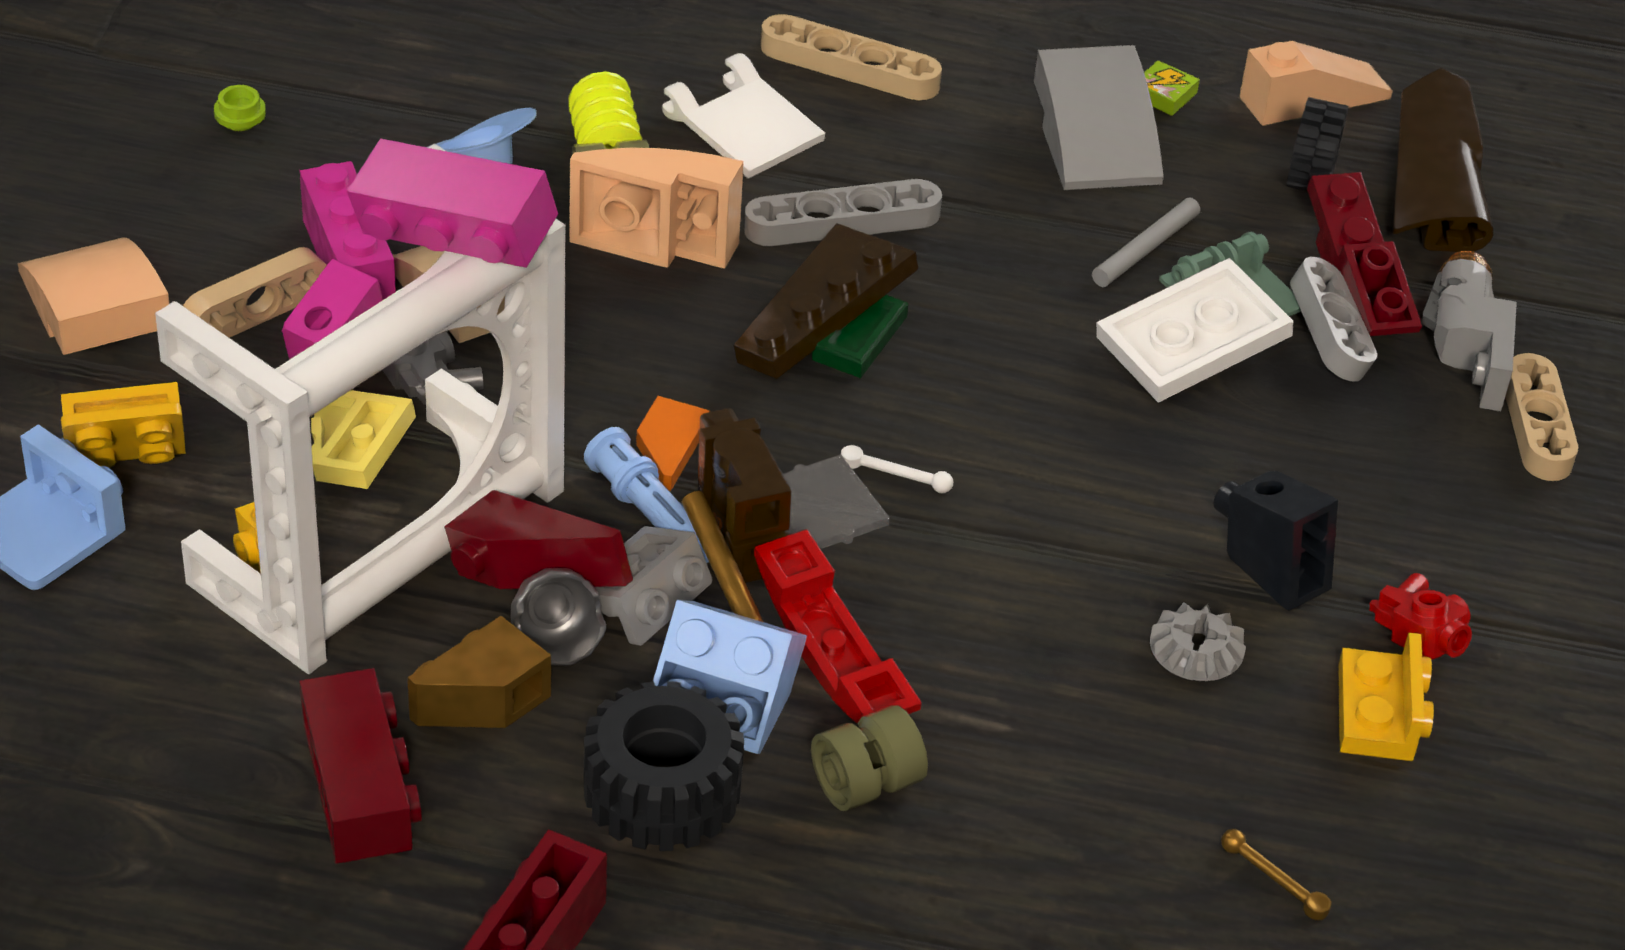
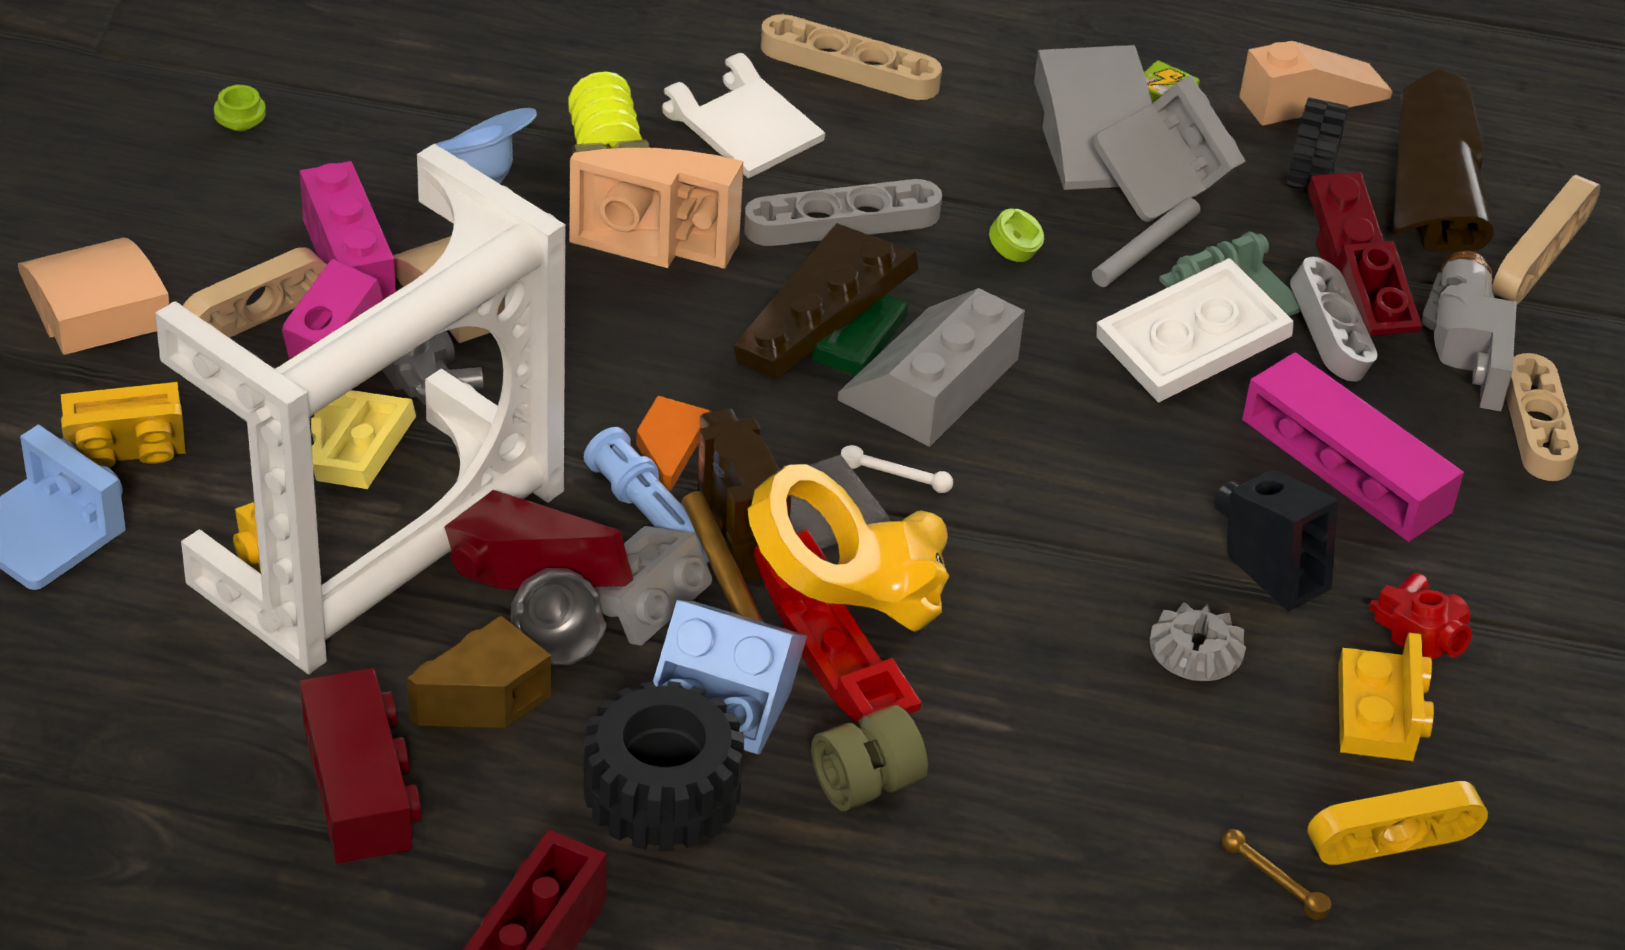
(453, 202): dark pink brick -> none
(880, 565): none -> yellow animal
(939, 365): none -> light grey slope
(1016, 235): none -> lime tile
(1168, 151): none -> light grey bracket
(1352, 446): none -> dark pink brick
(1367, 827): none -> yellow beam
(1545, 239): none -> tan beam

